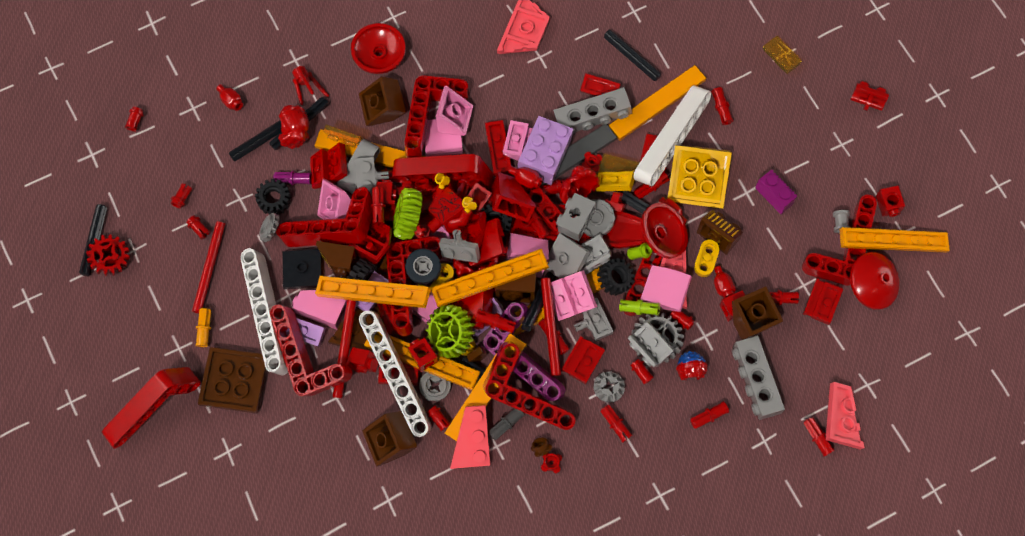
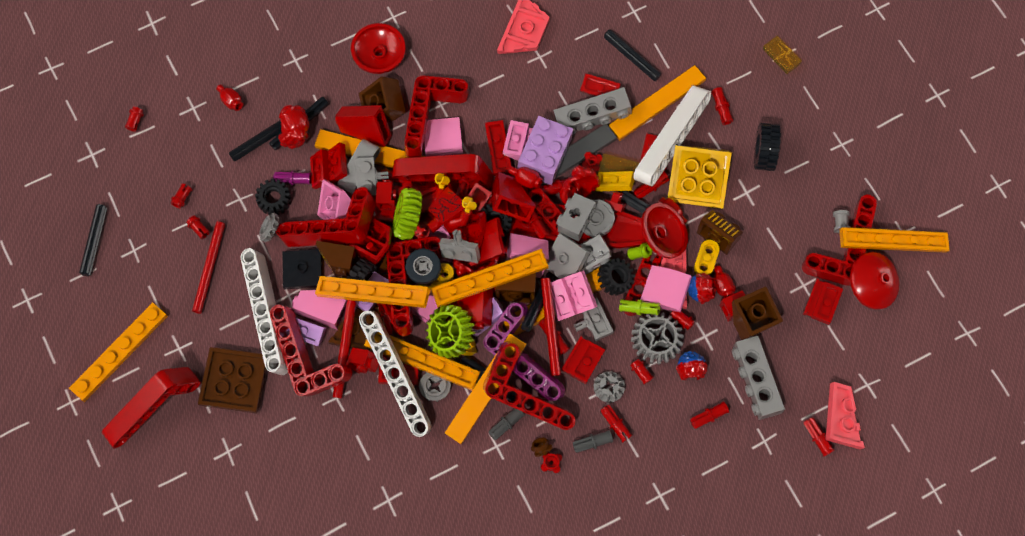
(100, 250): red gear -> none
(118, 352): none -> light orange plate
(203, 327): light orange axle -> none
(303, 77): red plant -> none
(336, 134): clear yellow plate -> none
(364, 123): none -> red slope
(378, 205): red axle -> none
(389, 438): reddish brown slope -> none
(423, 185): red plate -> none
(426, 361): red brick -> none
(438, 418): red pin -> none
(453, 113): bright pink slope -> none
(472, 441): coral wing -> none
(477, 354): reddish brown tile -> none
(495, 320): red pin -> none
(592, 441): none -> dark grey axle
(650, 345): light grey bracket -> none
(702, 288): none -> red piece
(767, 146): none -> black bush
(776, 192): magenta brick -> none
(784, 297): red axle -> none
(869, 96): red hips -> none
(894, 195): red brick -> none

